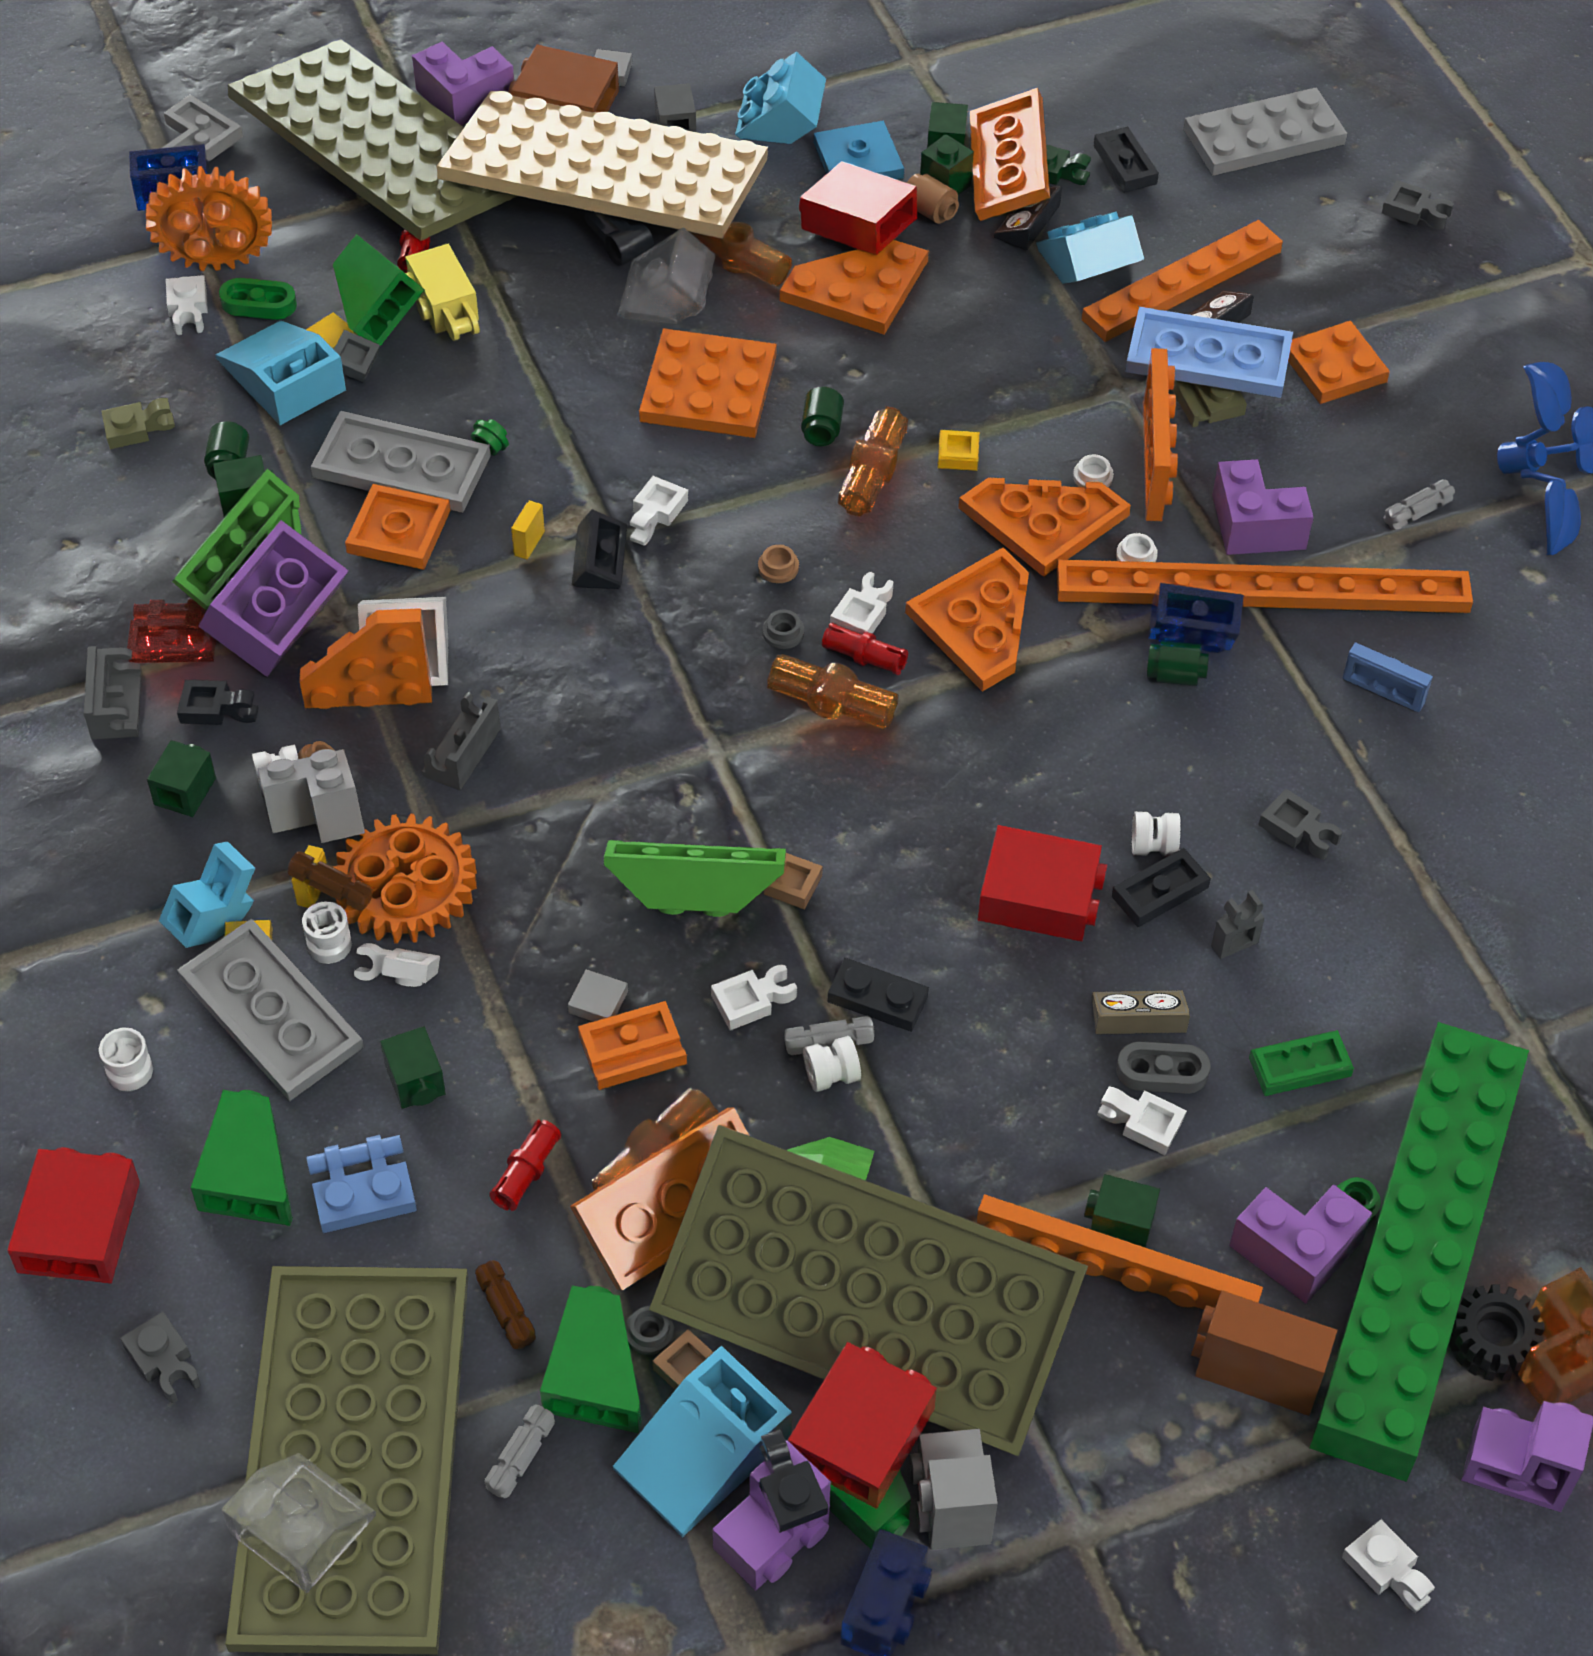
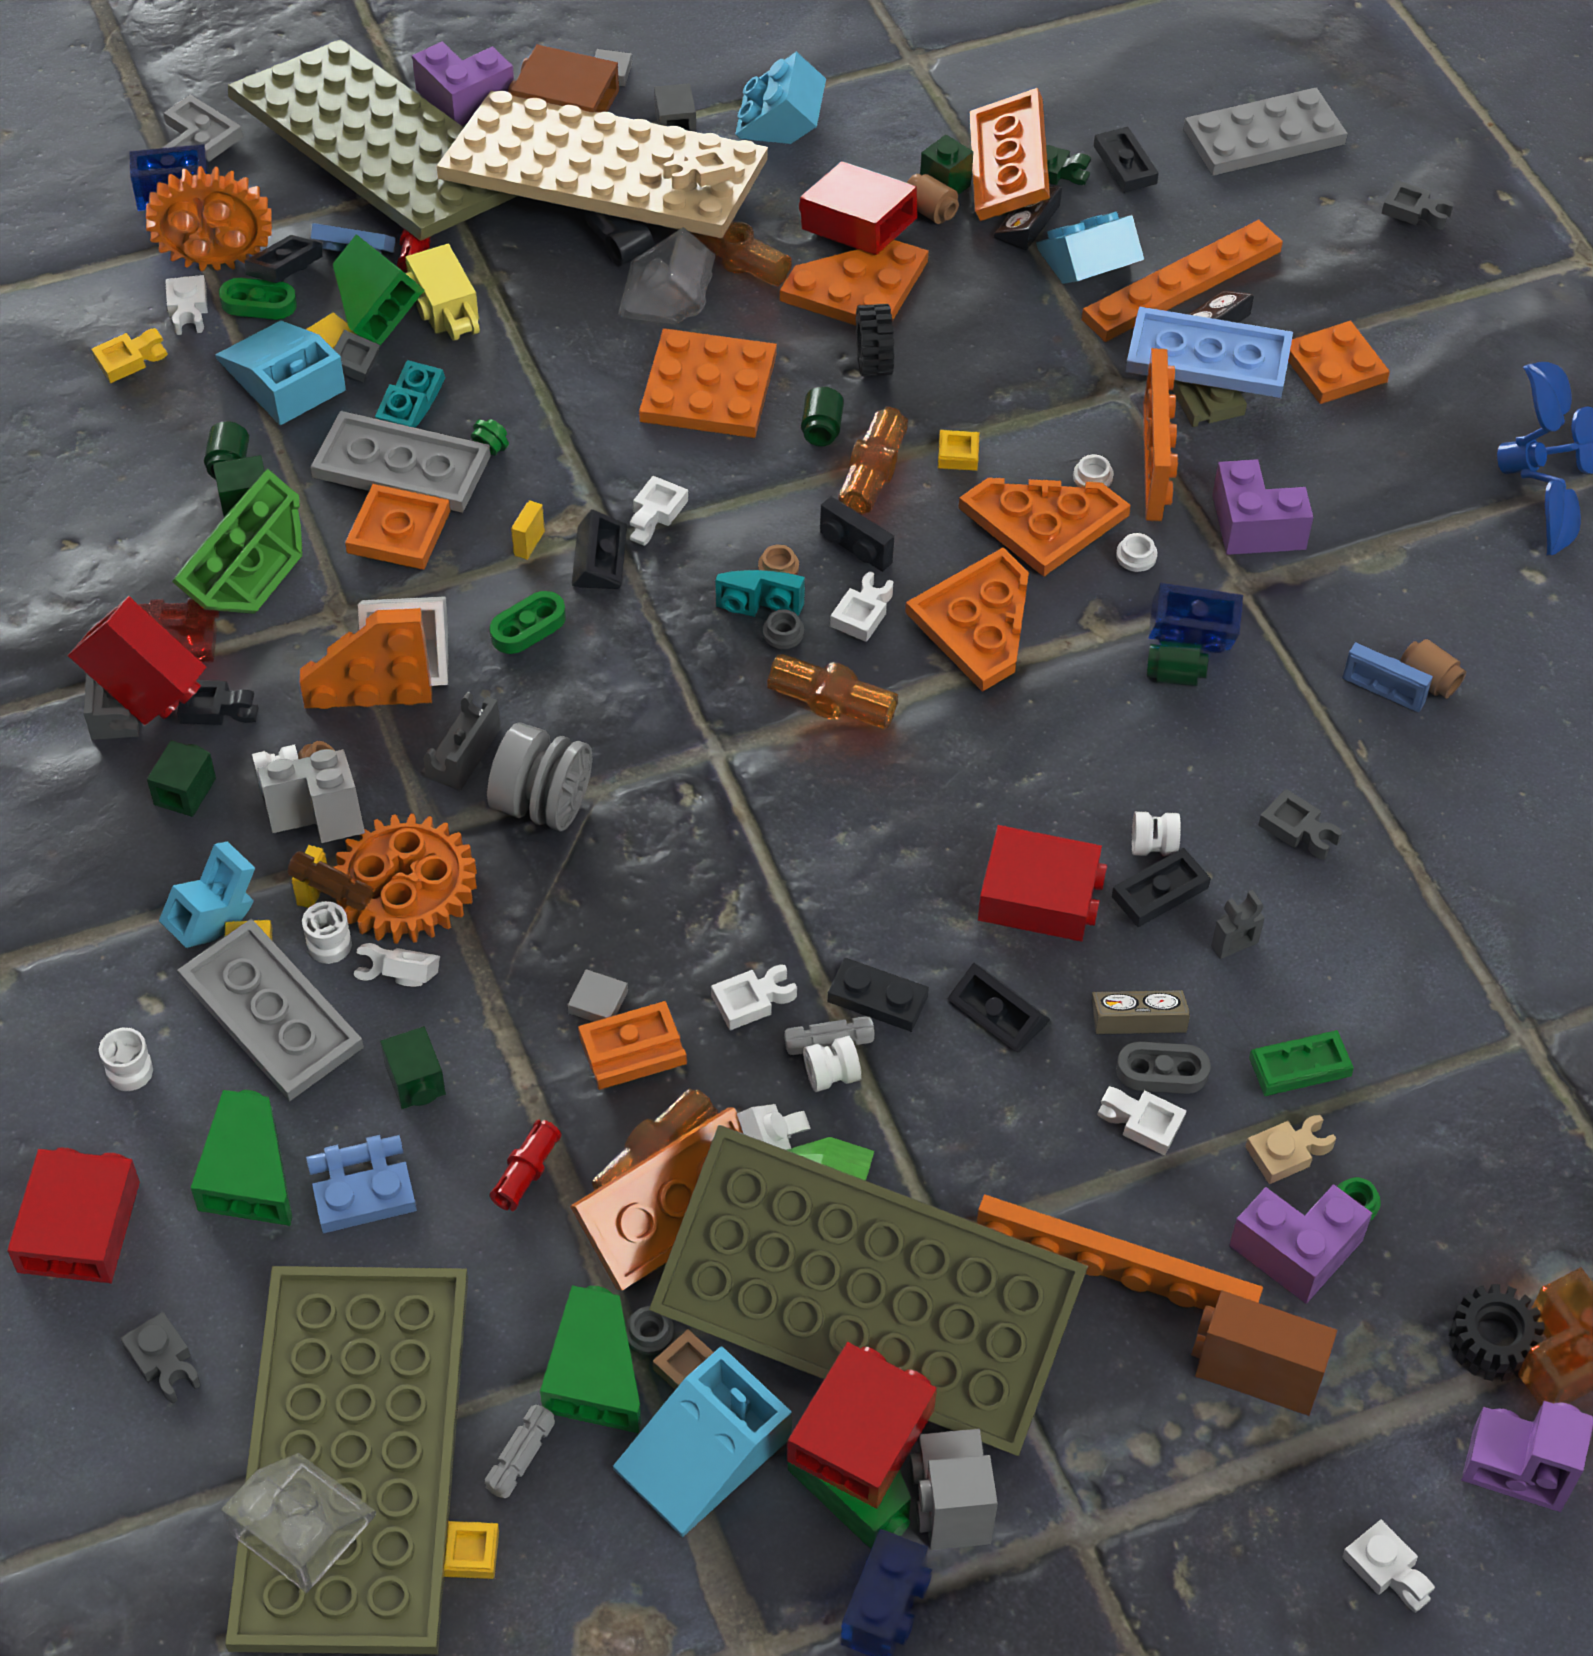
(126, 356): none -> yellow plate
(131, 423): olive plate -> none
(138, 662): none -> red brick
(273, 598): medium lavender brick -> none
(283, 258): none -> black plate
(336, 238): none -> medium blue plate
(412, 395): none -> teal slope
(471, 1550): none -> yellow tile
(505, 1304): reddish brown axle -> none
(522, 623): none -> green plate
(539, 776): none -> light grey wheel
(694, 875): bright green wedge -> none
(704, 167): none -> tan plate
(749, 589): none -> teal slope
(750, 1536): medium lavender brick -> none
(770, 1126): none -> white plate
(791, 1489): black plate -> none
(797, 882): medium nougat plate -> none
(856, 534): none -> black plate
(862, 146): dark azure plate -> none
(865, 648): red pin -> none
(875, 339): none -> black tyre
(947, 120): dark green brick -> none
(998, 1007): none -> black slope
(1123, 1209): dark green brick -> none
(1270, 585): orange plate -> none
(1286, 1151): none -> tan plate
(1419, 504): light grey axle -> none
(1420, 1254): green brick -> none
(1437, 663): none -> medium nougat brick

